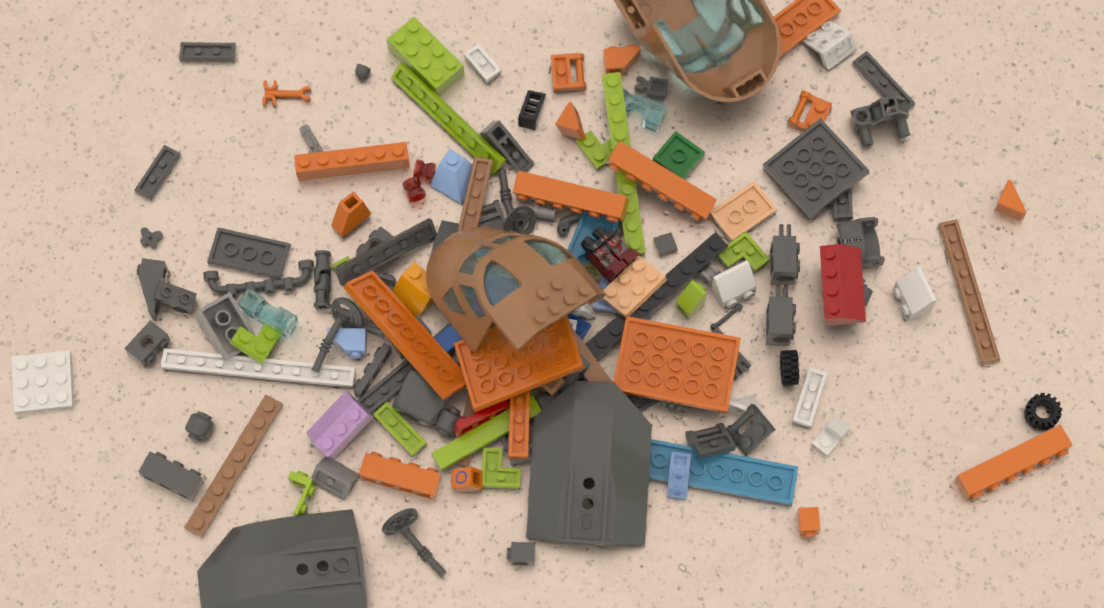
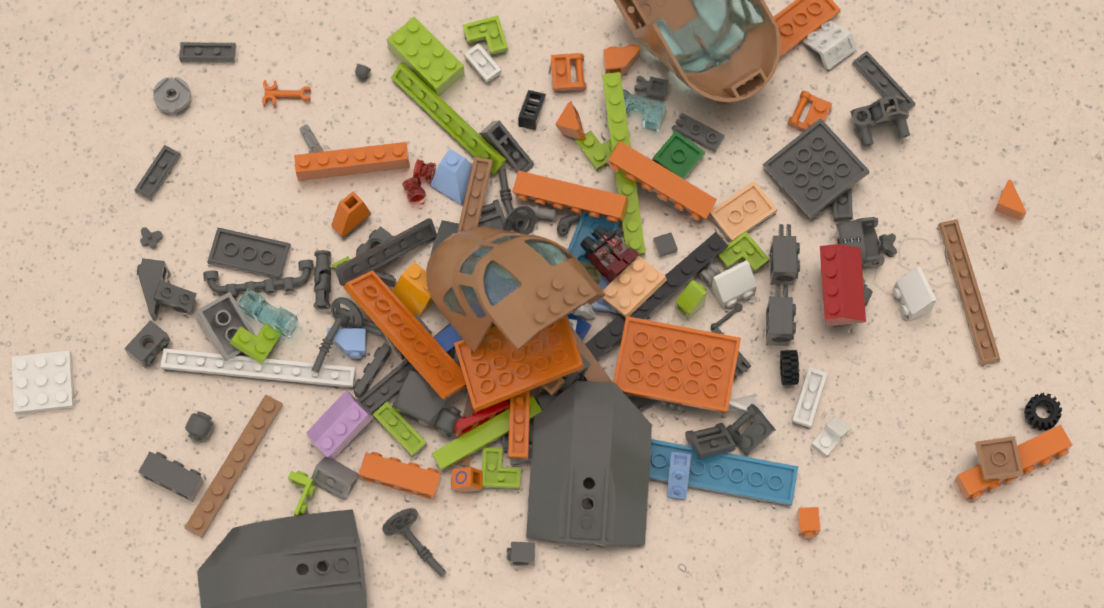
(175, 104): none -> light grey plate
(487, 29): none -> lime plate
(698, 132): none -> dark grey hinge
(887, 244): none -> dark grey piece
(999, 458): none -> medium nougat plate

